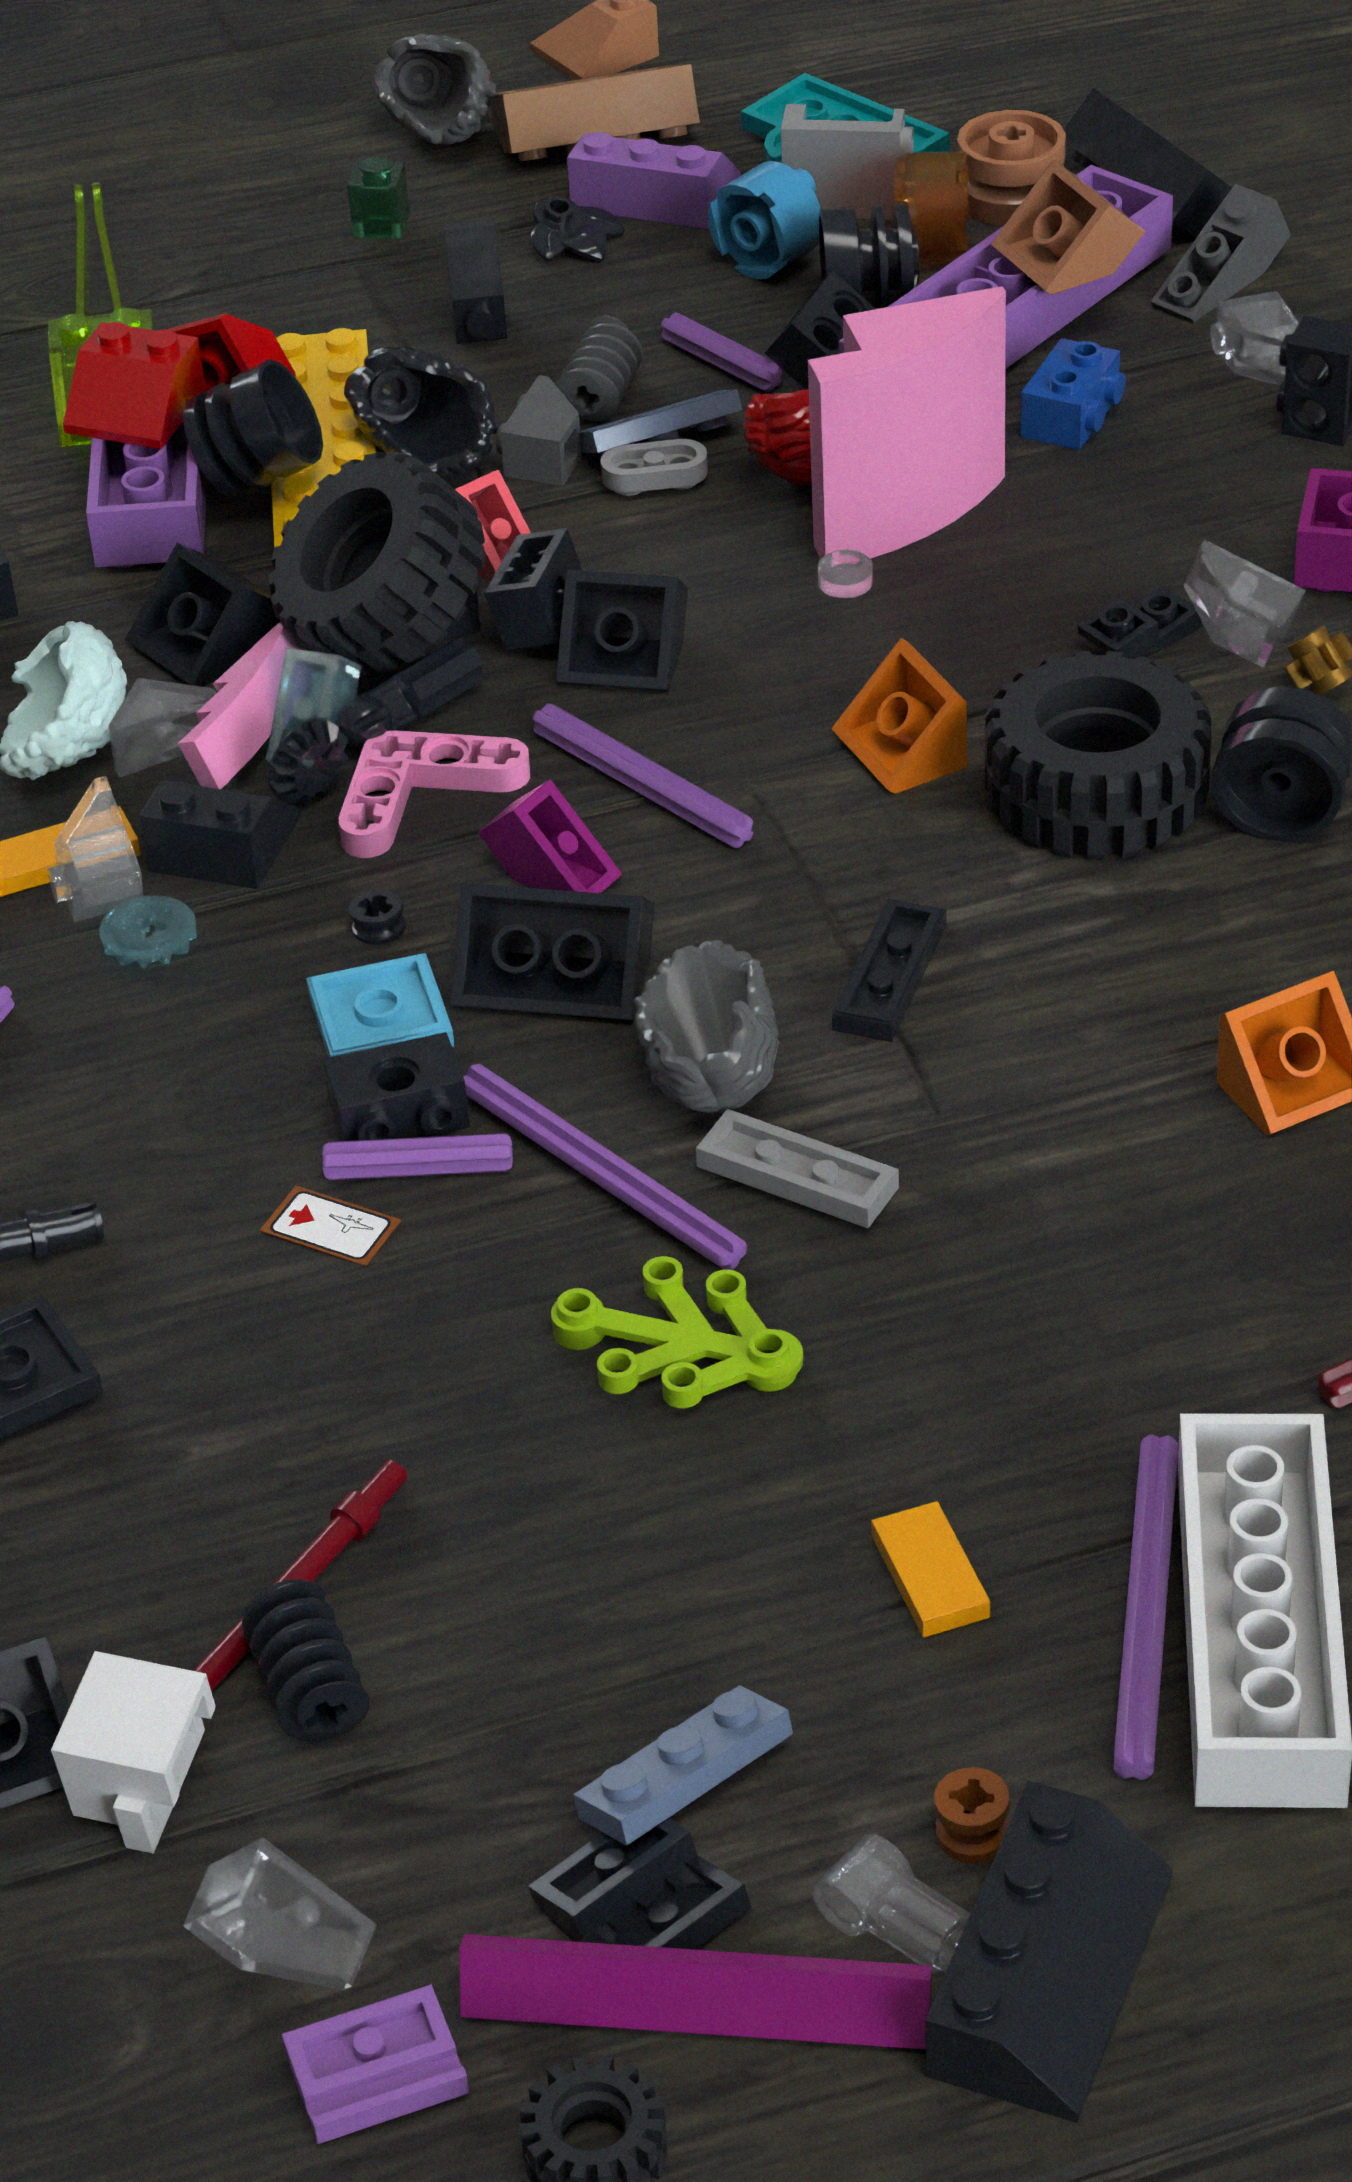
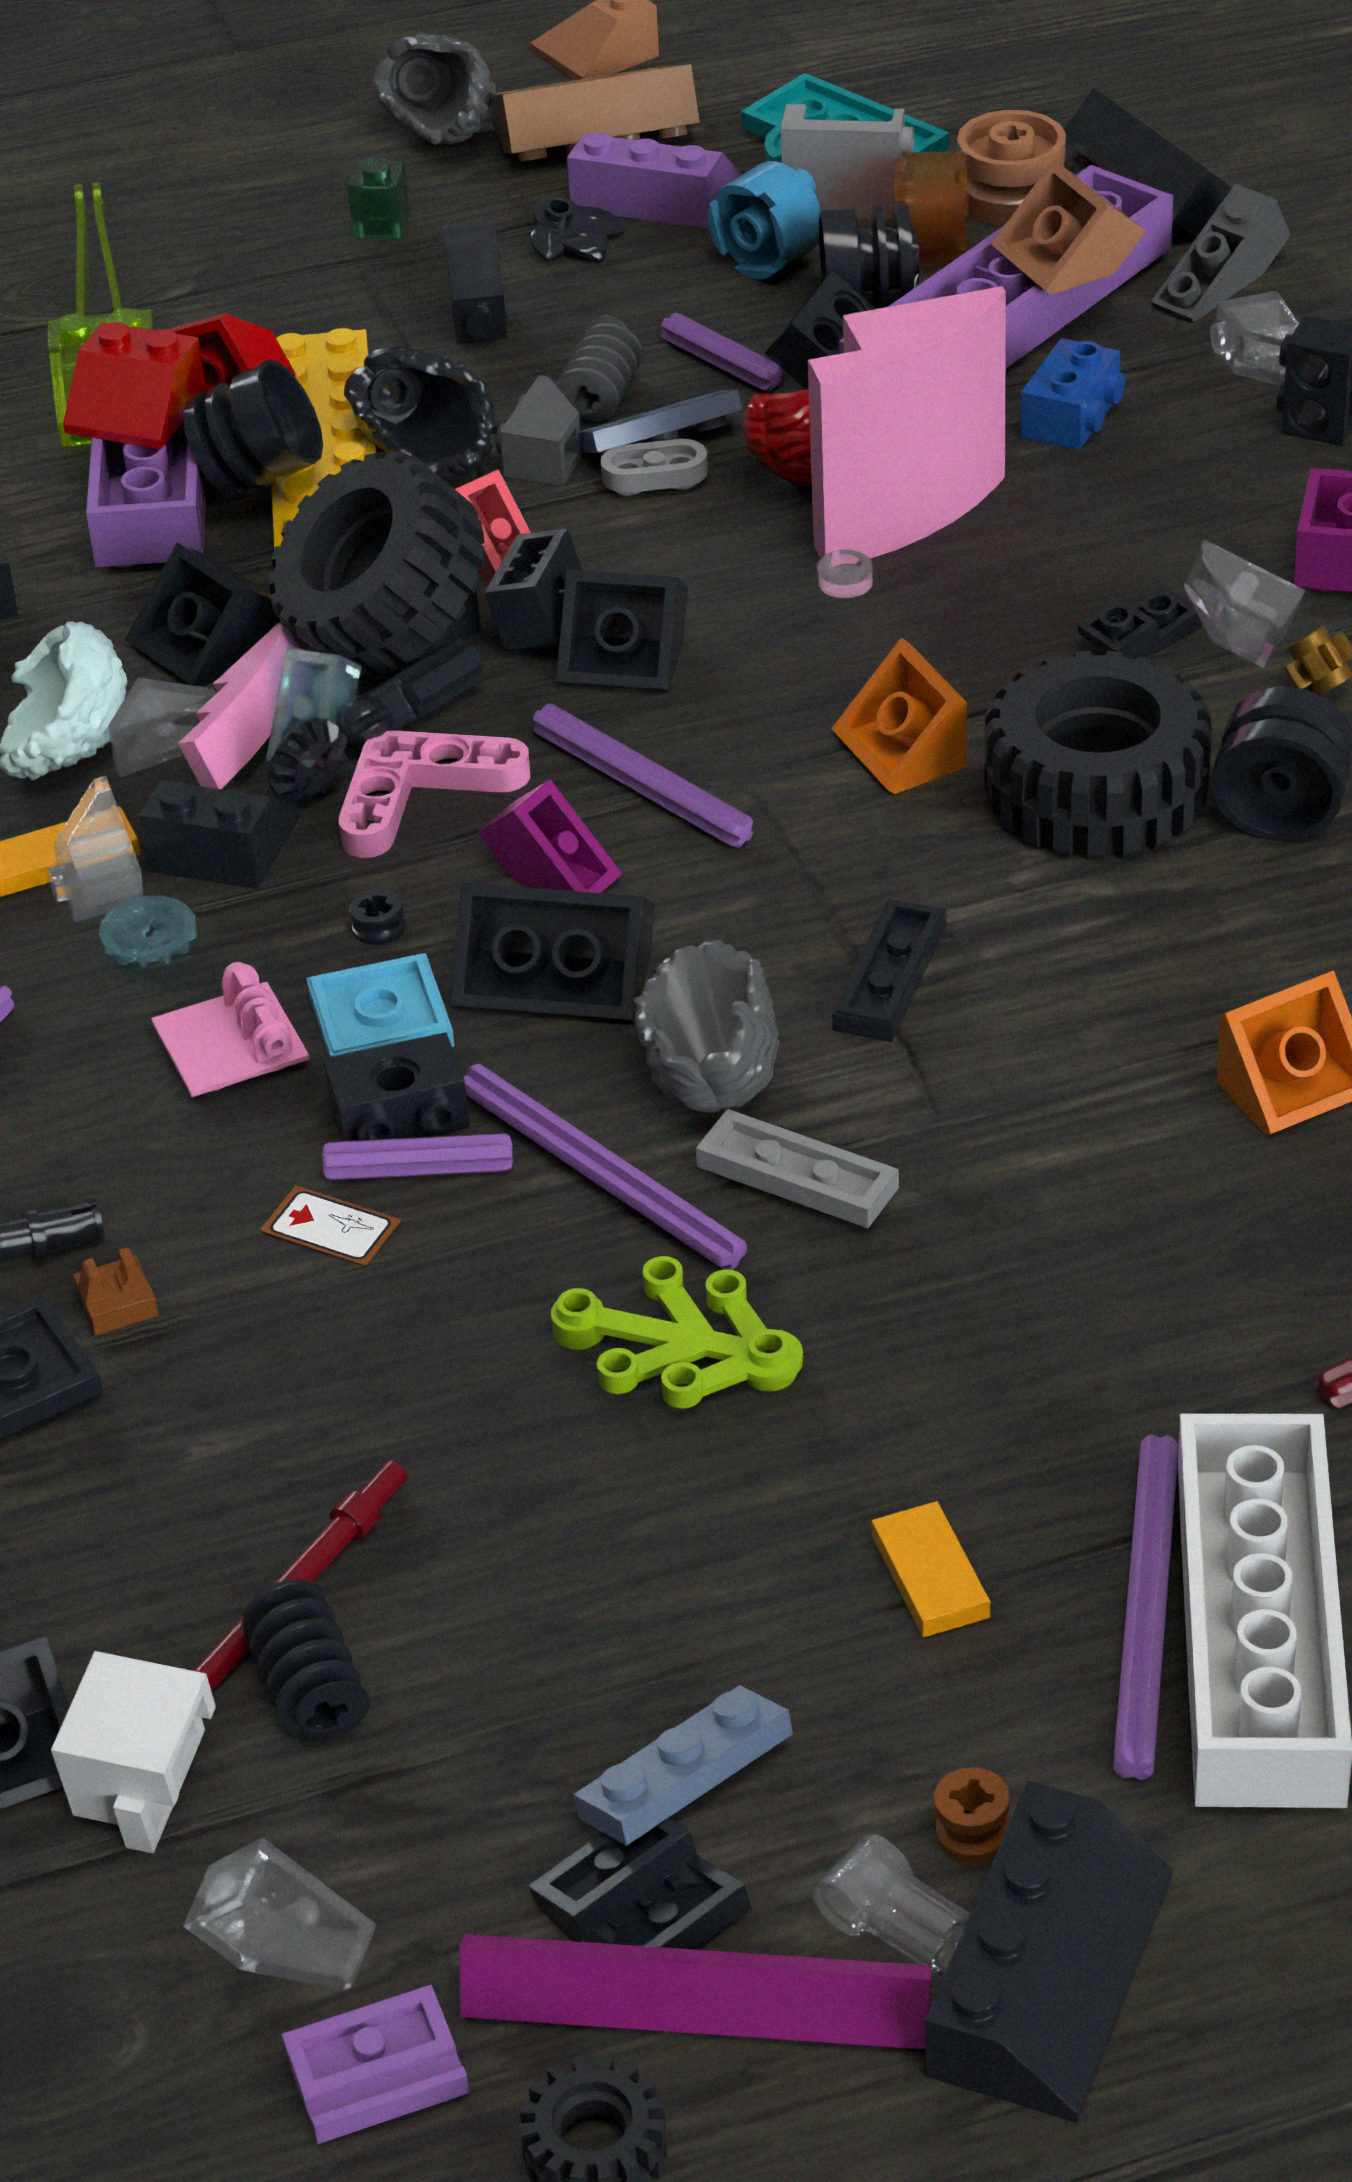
(115, 1293): none -> dark orange tile
(230, 1034): none -> bright pink hinge

